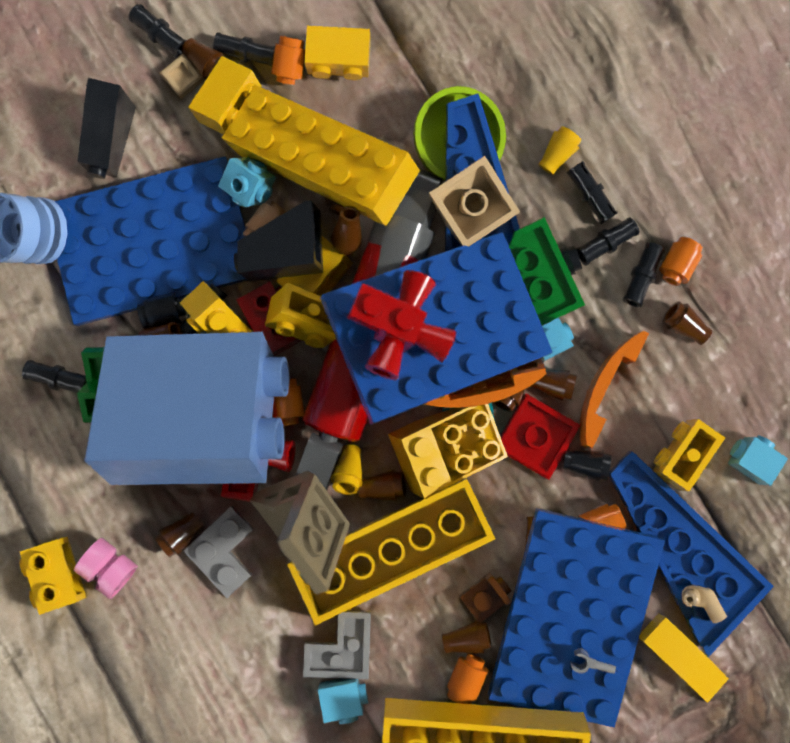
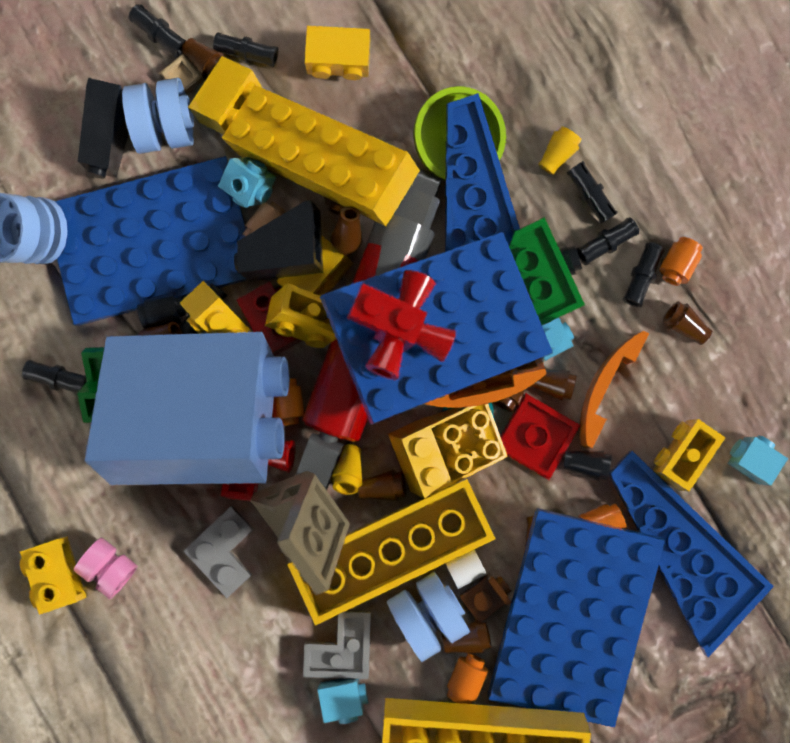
(150, 117): none -> light blue wheel
(178, 534): reddish brown cone -> none
(288, 60): orange brick -> none
(420, 620): none -> light blue wheel
(466, 569): none -> white brick
(473, 202): tan slope -> none
(590, 663): light grey hand -> none
(683, 657): yellow slope -> none
(705, 598): tan arm -> none

